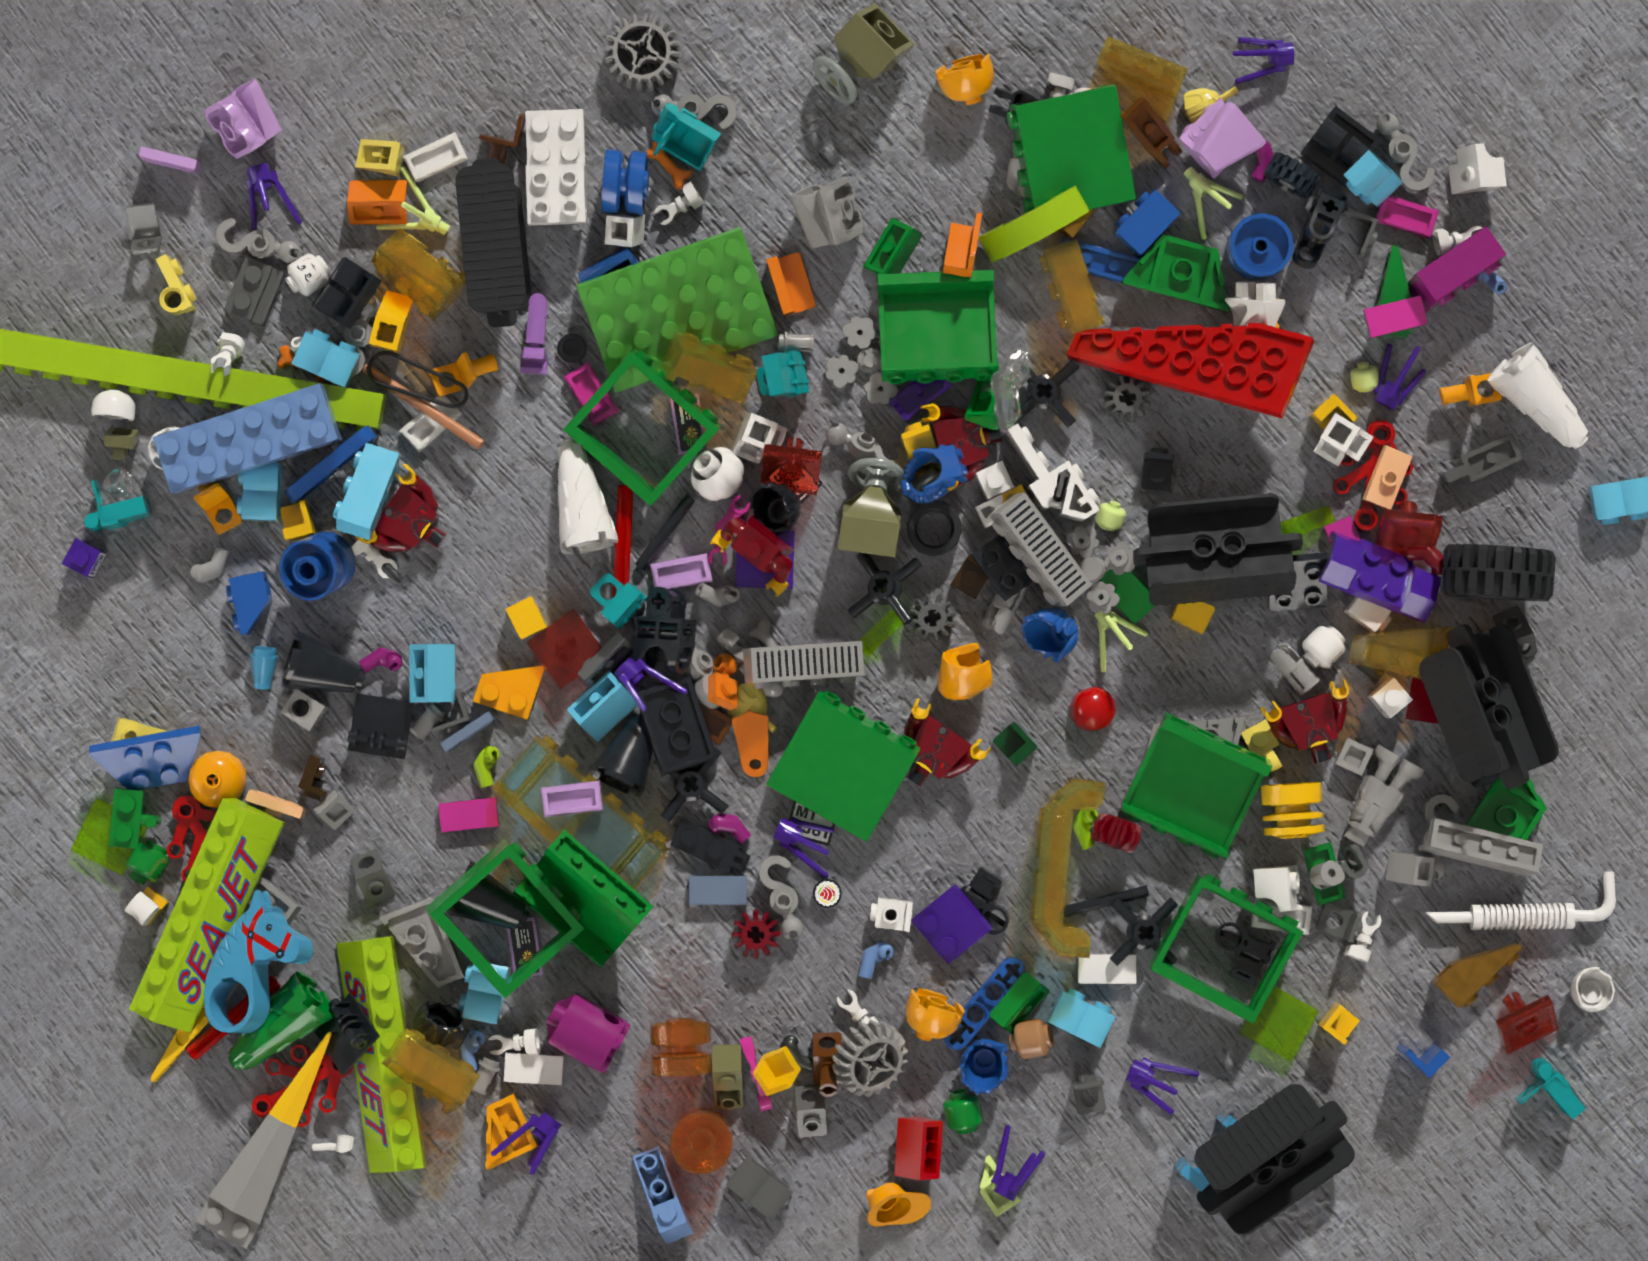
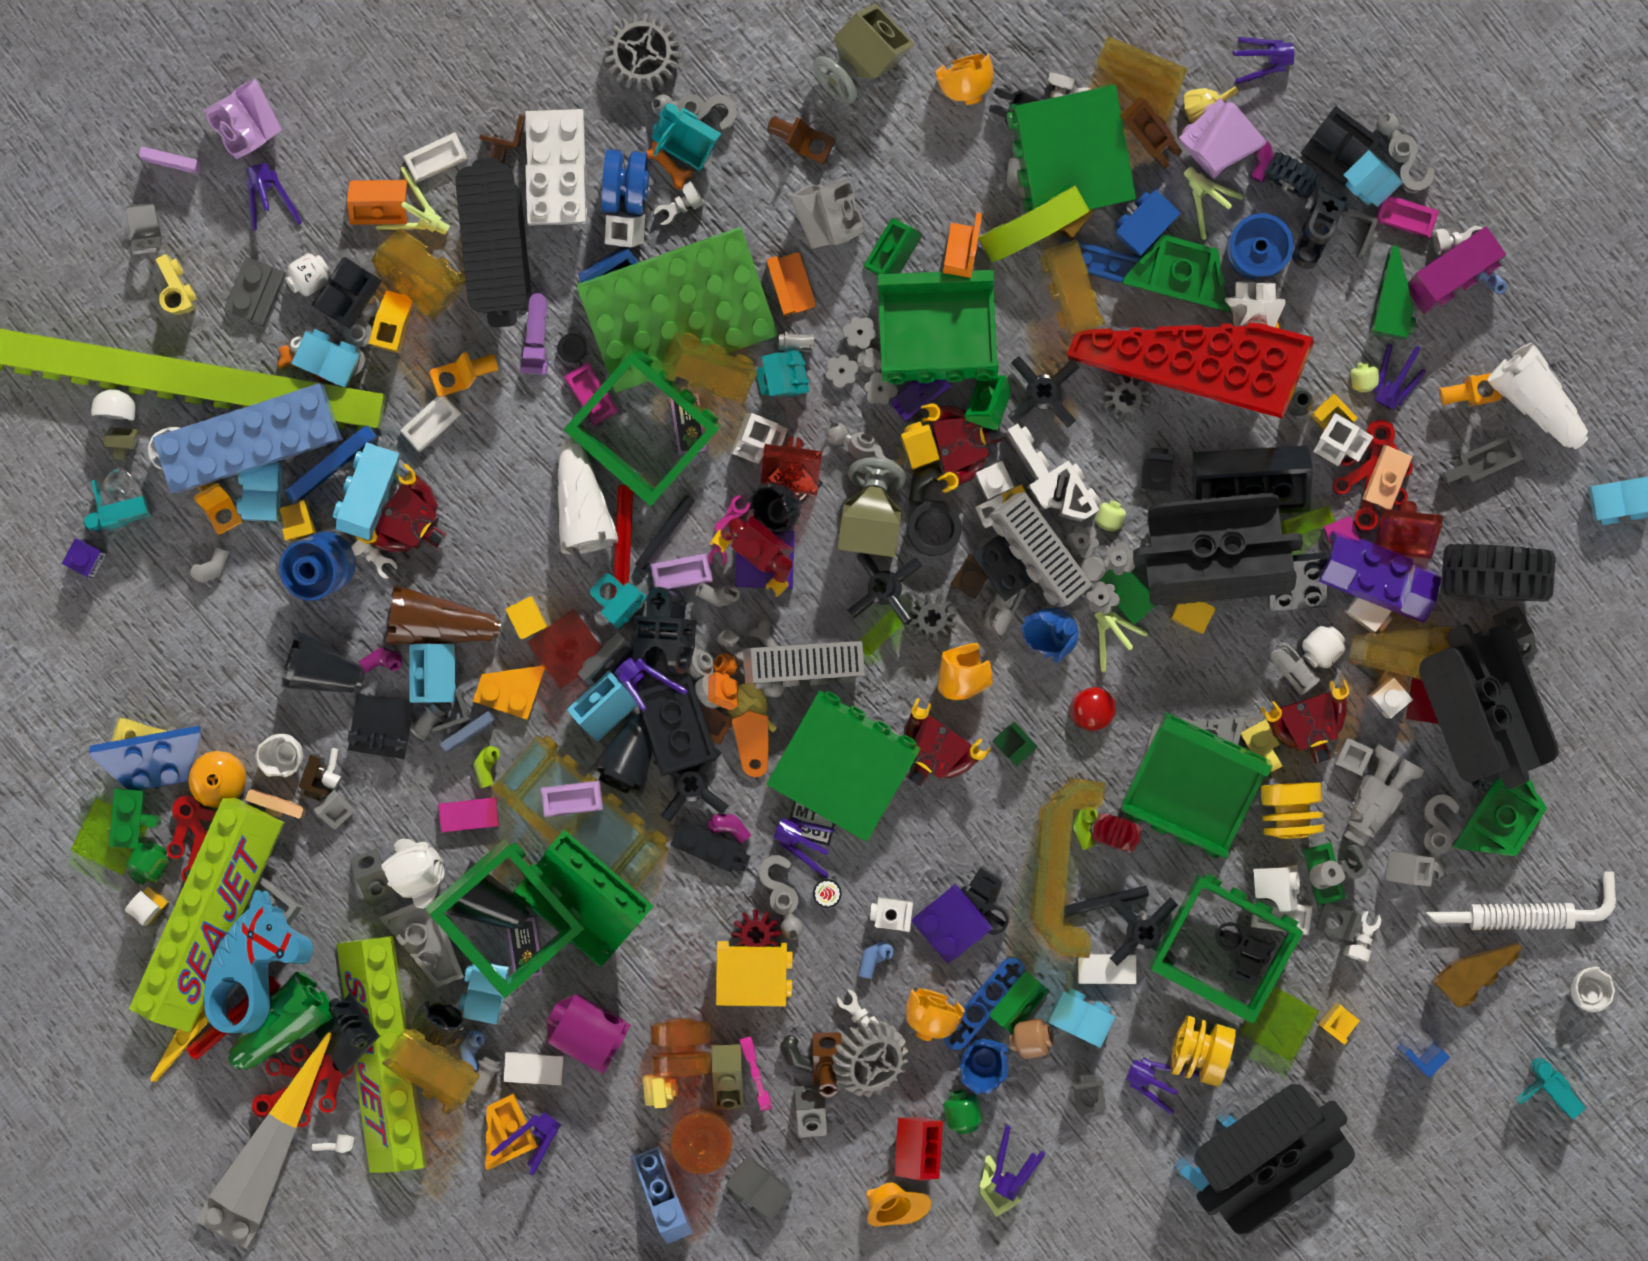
(230, 348): white piece -> none
(250, 598): blue slope -> none
(259, 243): light grey piece -> none
(263, 665): dark azure cone -> none
(279, 755): none -> white hair
(315, 712): light grey brick -> none
(330, 779): none -> white hand
(380, 156): light yellow slope -> none
(414, 871): none -> white piece
(429, 410): nougat piece -> none
(435, 620): none -> reddish brown cone
(453, 406): black piece -> none
(529, 1040): white piece -> none
(659, 1090): none -> light yellow plate
(717, 473): white plant -> none
(718, 890): sand blue tile -> none
(752, 975): none -> yellow panel
(776, 1071): yellow panel -> none
(800, 136): none -> reddish brown bracket
(952, 471): blue piece -> none
(1006, 385): clear plate -> none
(1203, 1051): none -> yellow wheel
(1256, 471): none -> black slope
(1296, 408): none -> pearl dark grey cone
(1395, 316): dark pink tile -> none
(1429, 554): dark red arm -> none
(1476, 171): white brick -> none
(1483, 847): light grey panel -> none
(1525, 1022): clear red tile -> none

